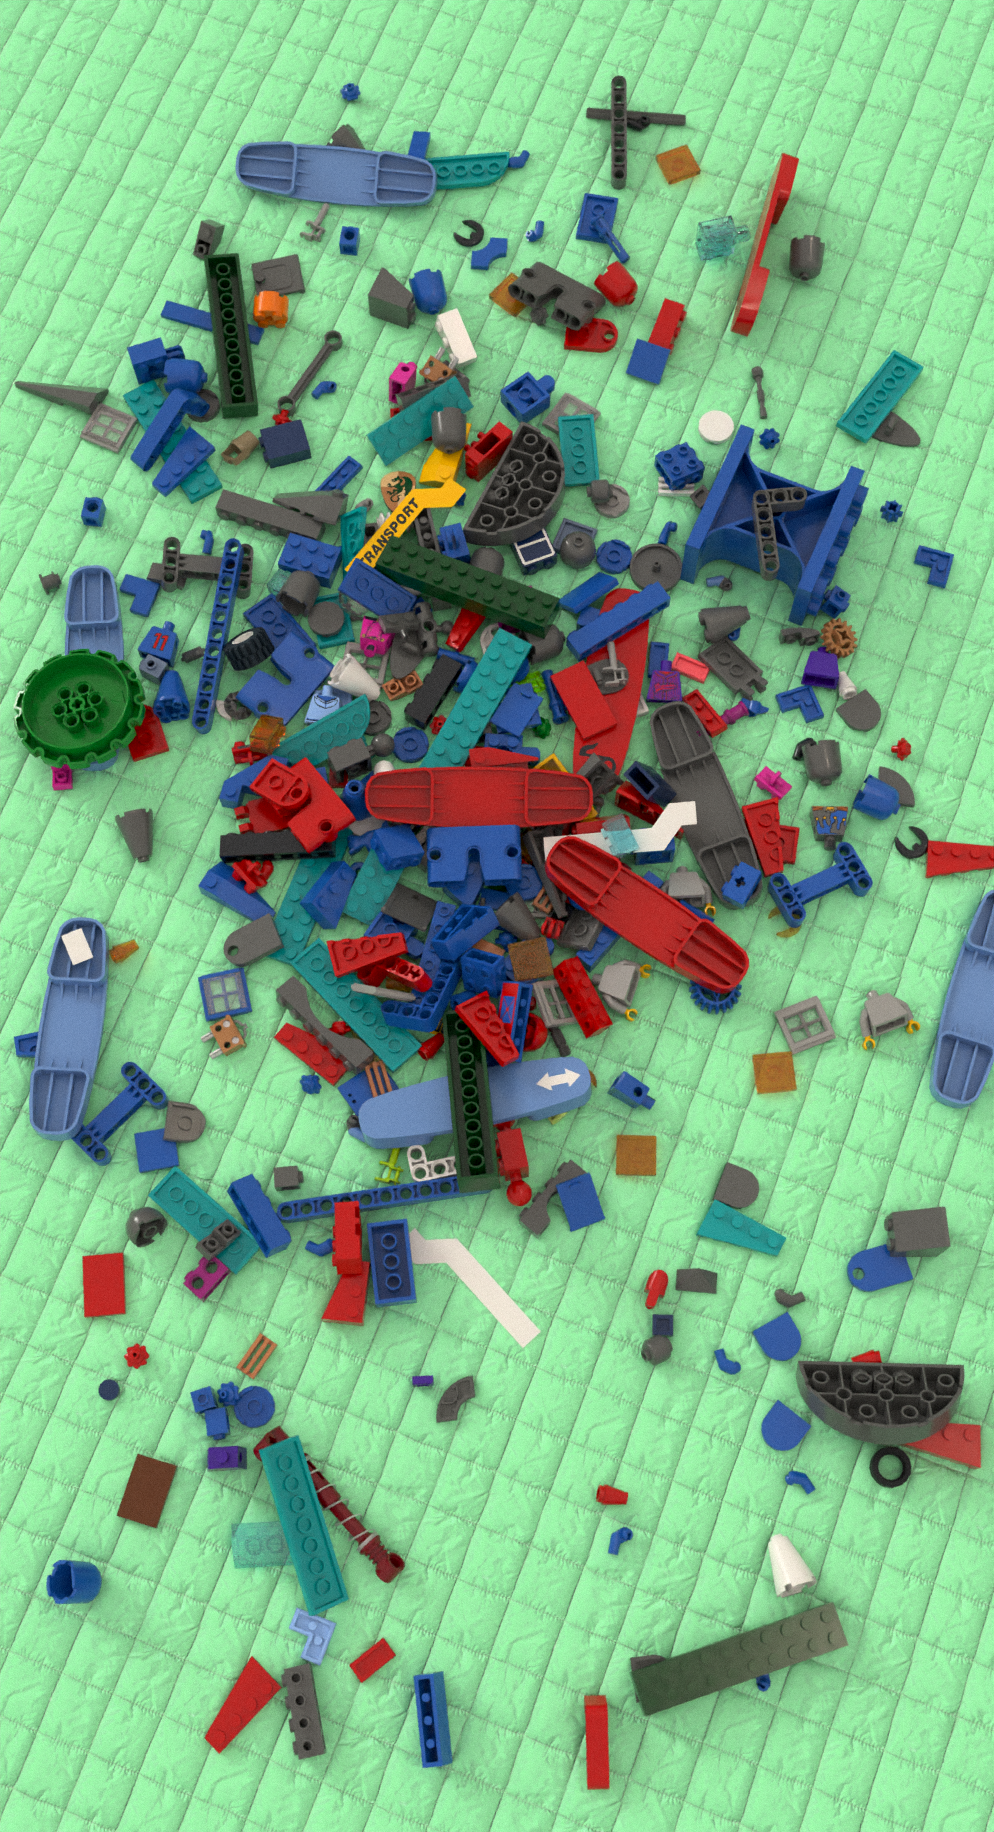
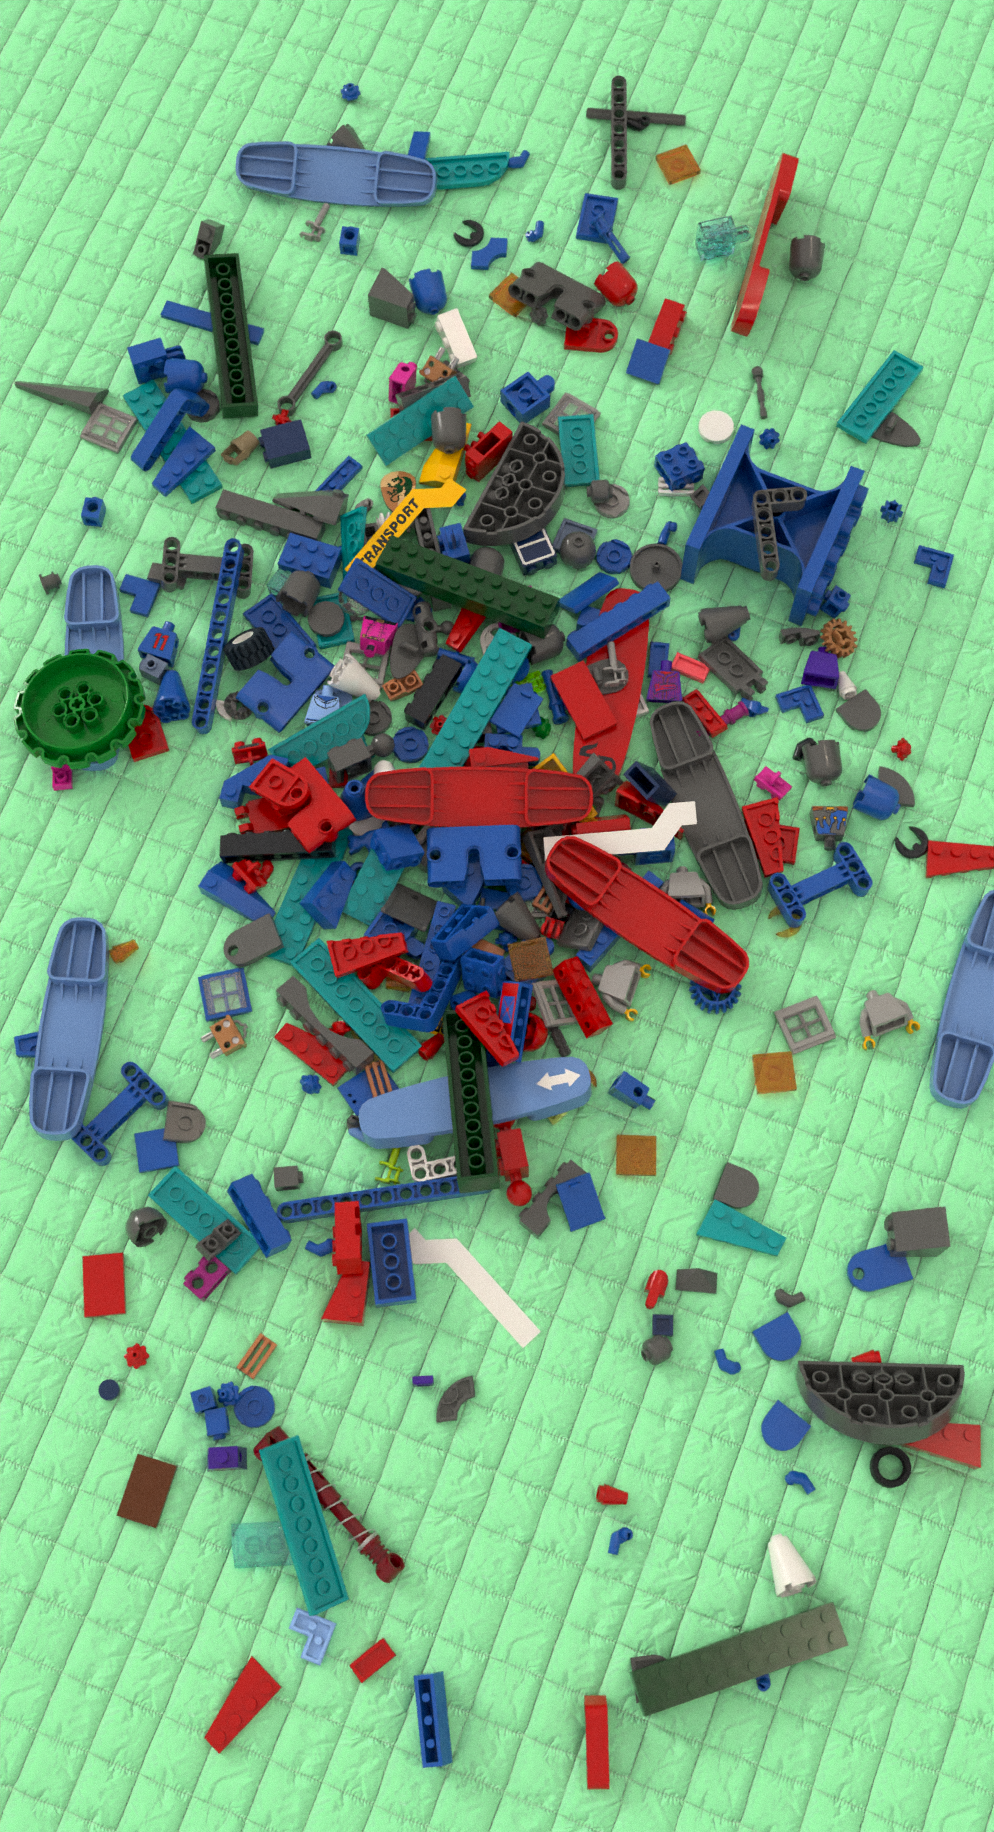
(74, 1582): blue cylinder -> none
(77, 946): white sticker -> none
(137, 832): dark grey cone -> none
(193, 654): dark grey axle -> none
(209, 541): blue arm -> none
(267, 734): clear orange brick -> none
(270, 309): orange brick -> none
(280, 275): dark grey container -> none
(304, 1711): dark grey brick -> none
(381, 992): light grey piece -> none
(399, 623): dark grey plate -> none
(620, 836): clear light blue brick -> none
(719, 581): arm -> none
(740, 895): blue brick -> none

